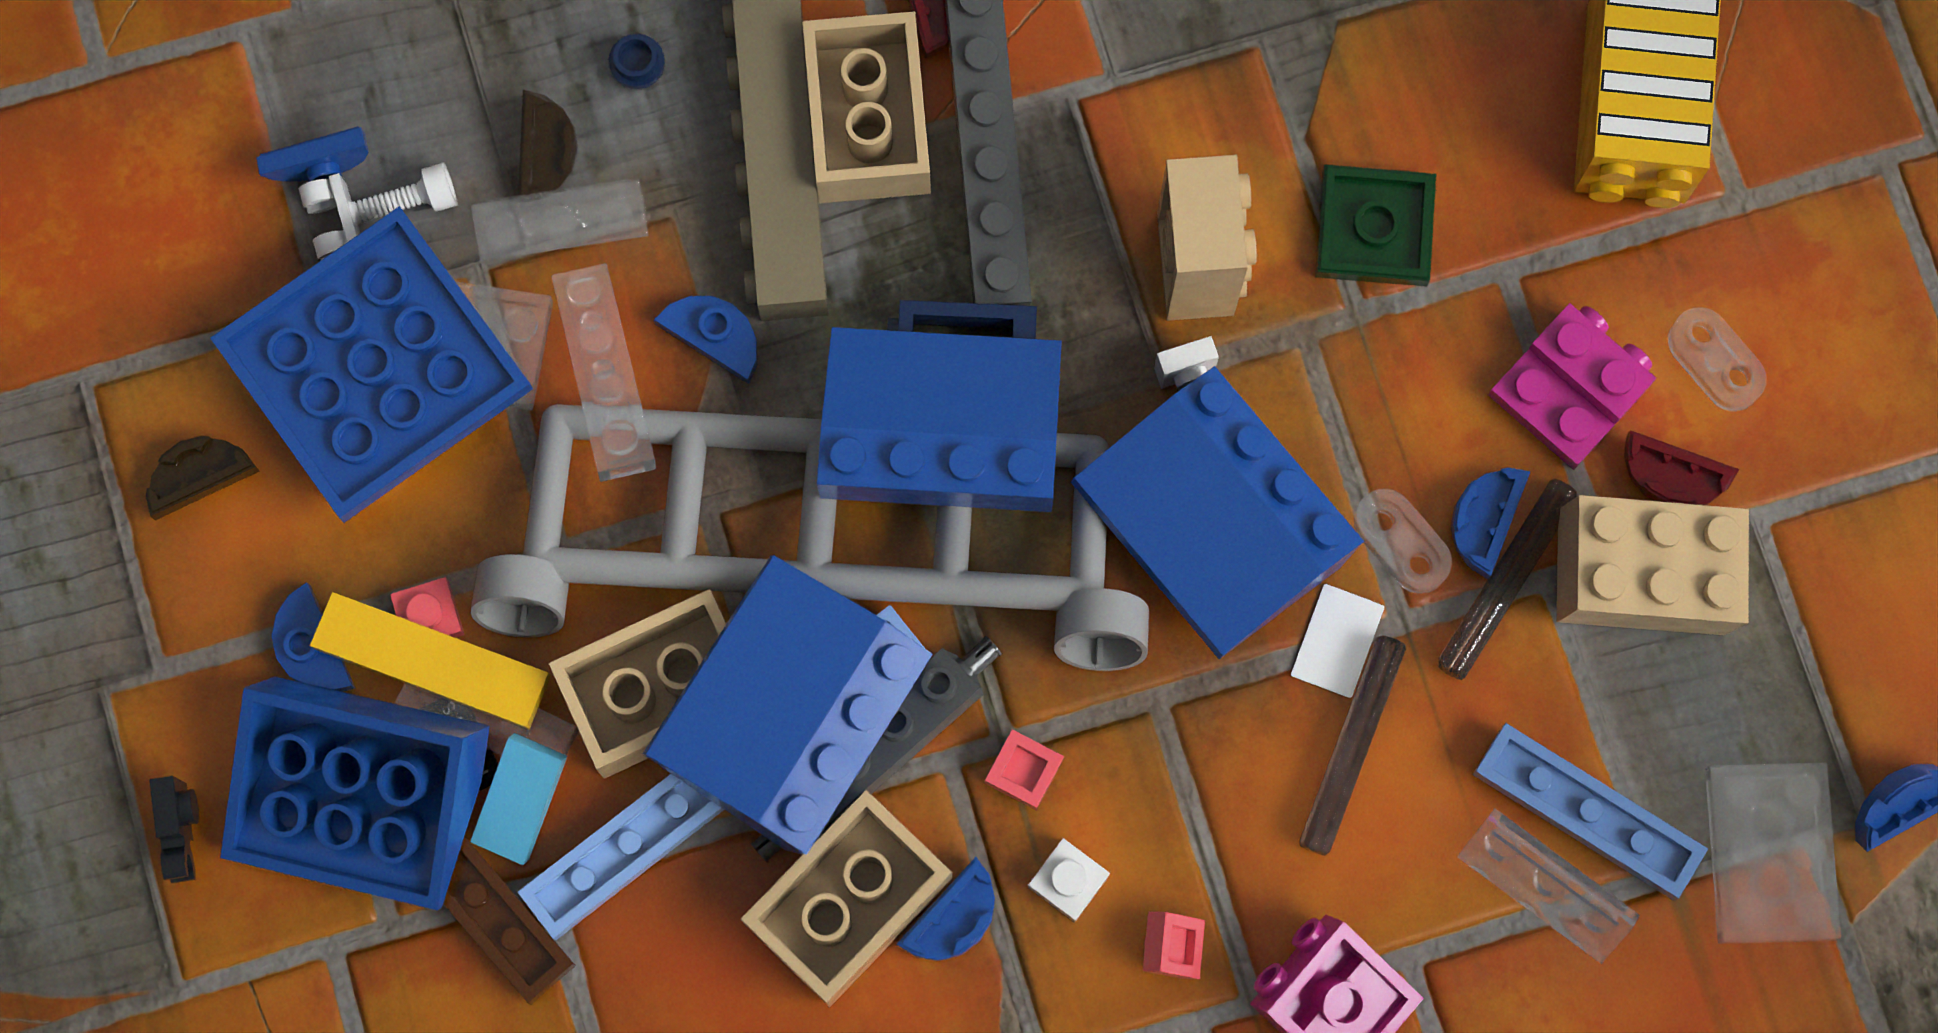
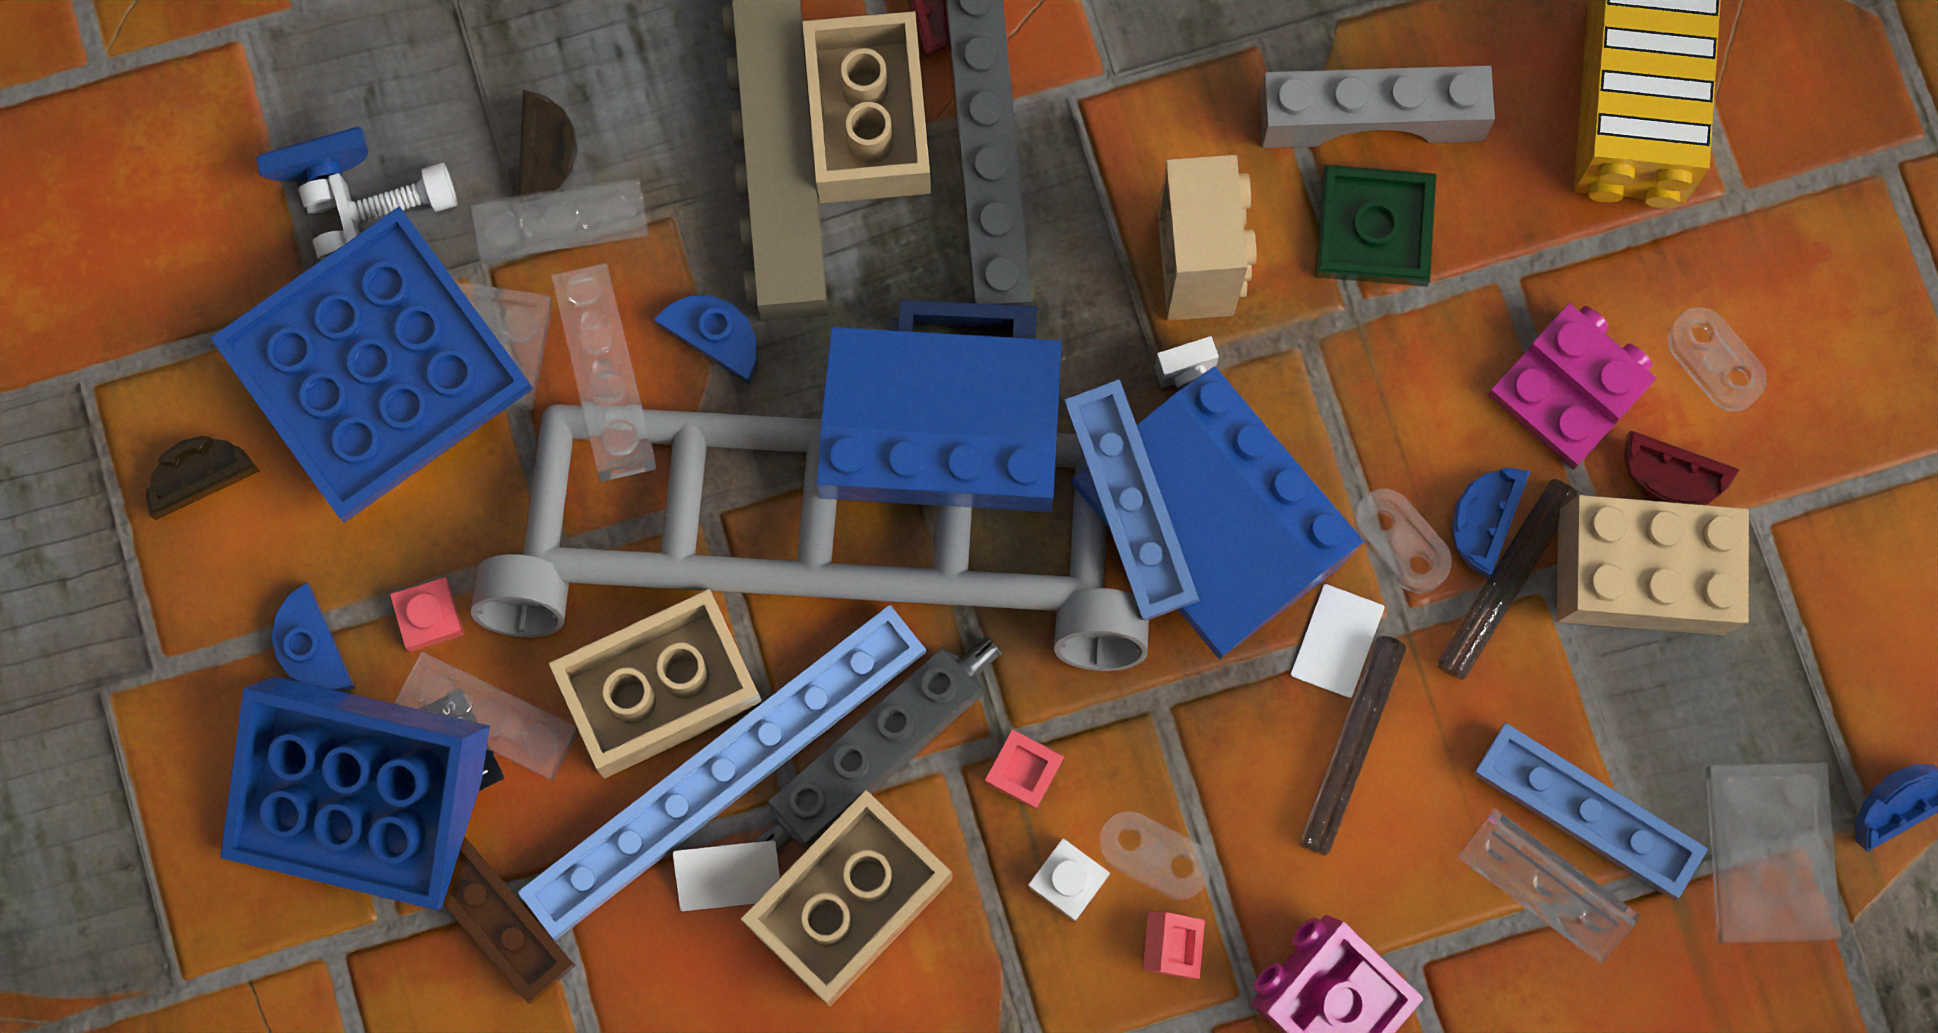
(174, 814): black plate -> none
(430, 660): yellow tile -> none
(518, 798): medium azure tile -> none
(636, 61): dark blue plate -> none
(725, 874): none -> white sticker
(788, 705): blue slope -> none
(955, 919): blue plate -> none
(1132, 500): none -> medium blue plate
(1153, 857): none -> clear plate
(1426, 101): none -> light grey arch

